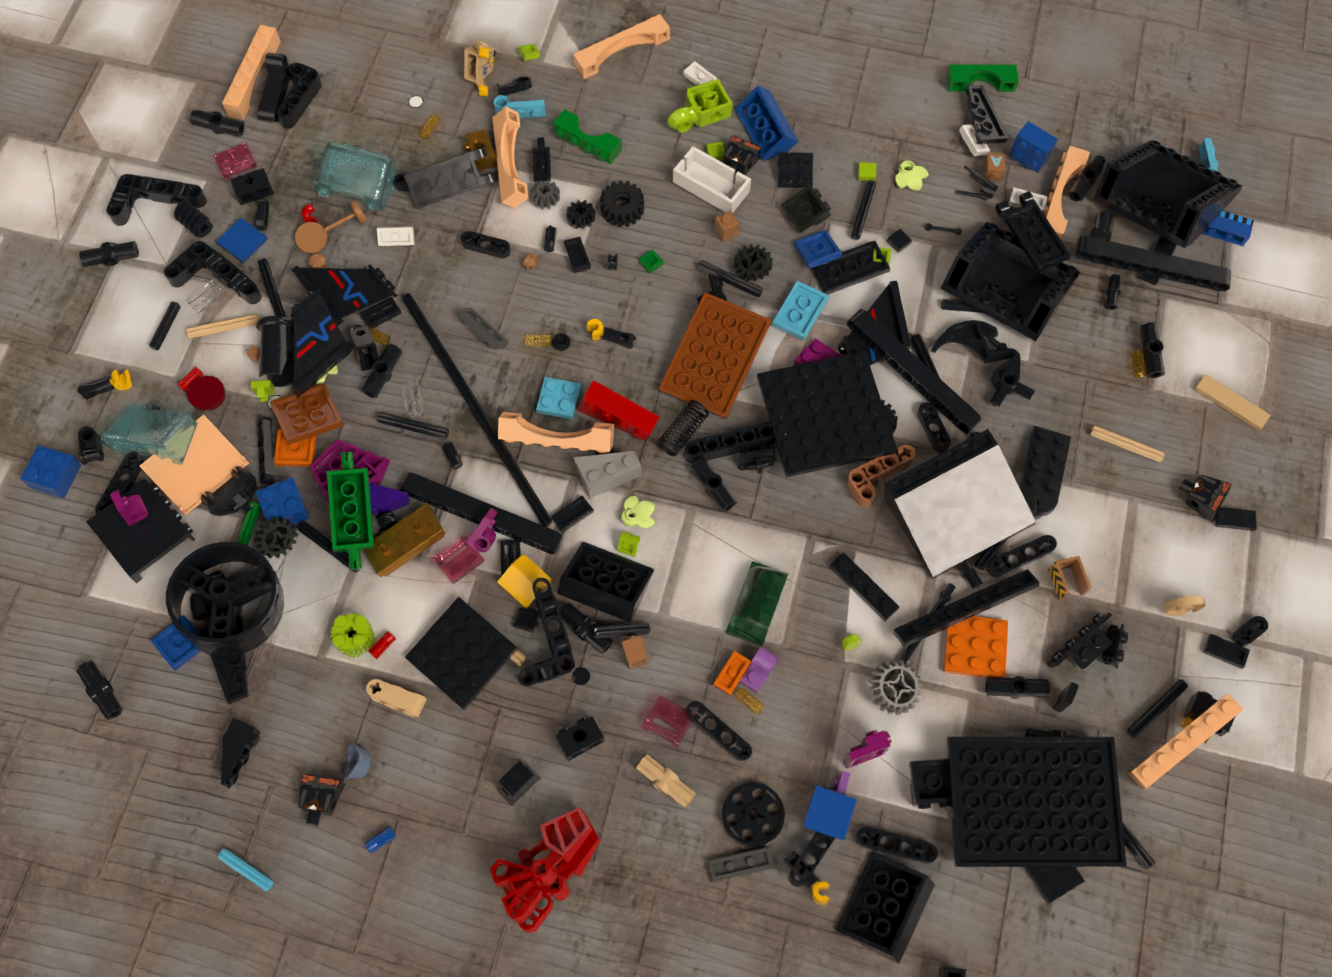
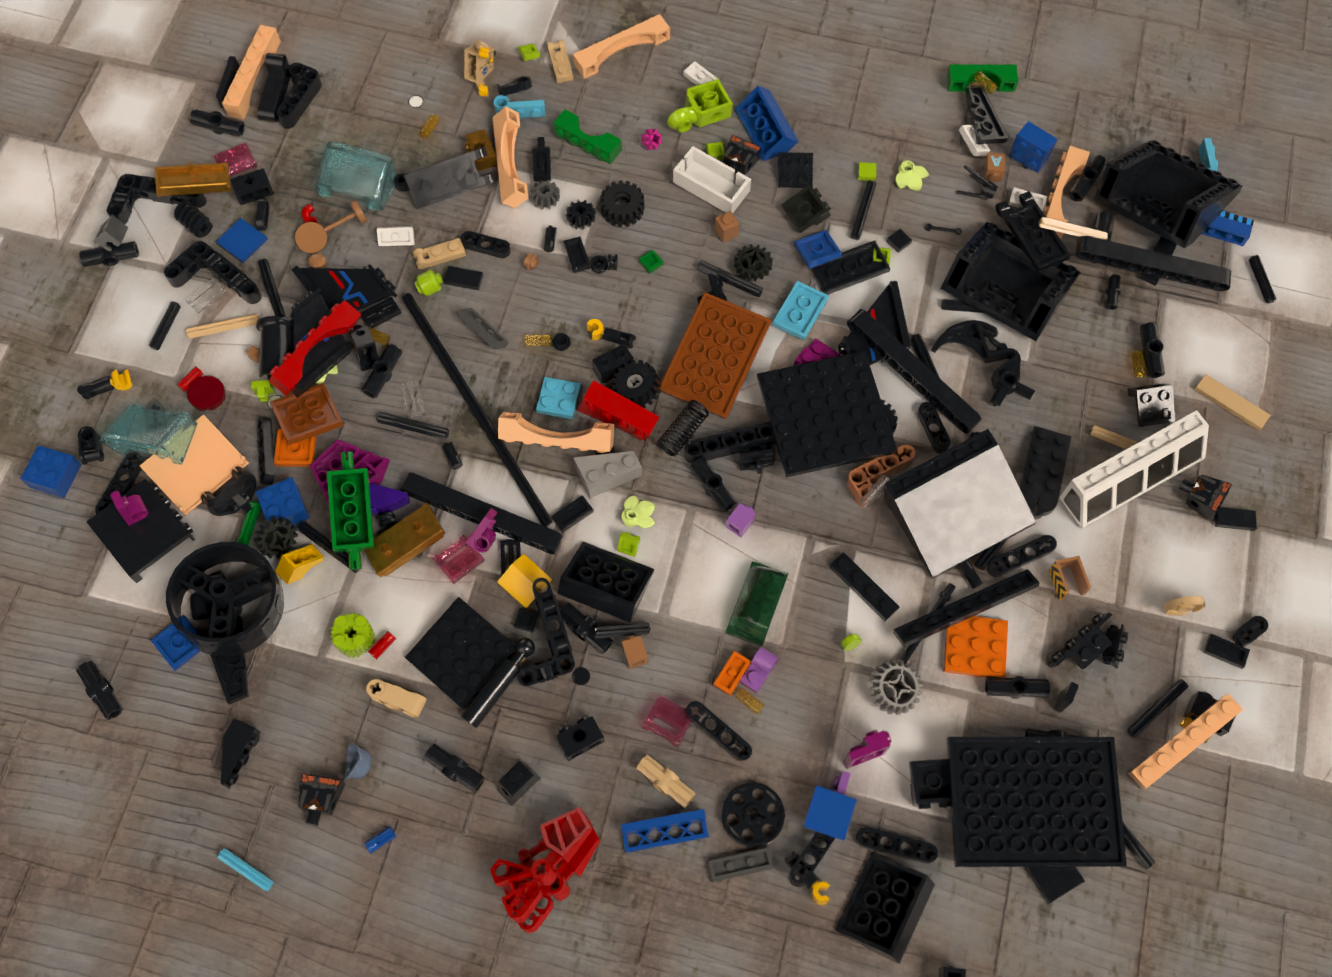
(111, 230): none -> dark grey hinge
(192, 179): none -> pearl gold container
(227, 79): none -> black tile
(297, 563): none -> yellow arch
(338, 322): none -> red arch
(428, 283): none -> lime head
(439, 253): none -> tan plate
(454, 768): none -> black piece
(463, 278): none -> black tile
(497, 683): none -> black piece
(560, 61): none -> tan plate
(598, 259): none -> black bush
(608, 363): none -> black brick
(645, 390): none -> black bush
(651, 139): none -> dark pink gear
(661, 823): none -> blue fence
(740, 519): none -> medium lavender brick
(874, 492): none -> clear pin
(989, 85): none -> clear yellow piece
(1070, 229): none -> axle
(1137, 469): none -> white window
(1154, 404): none -> black bracket
(1262, 279): none -> black axle

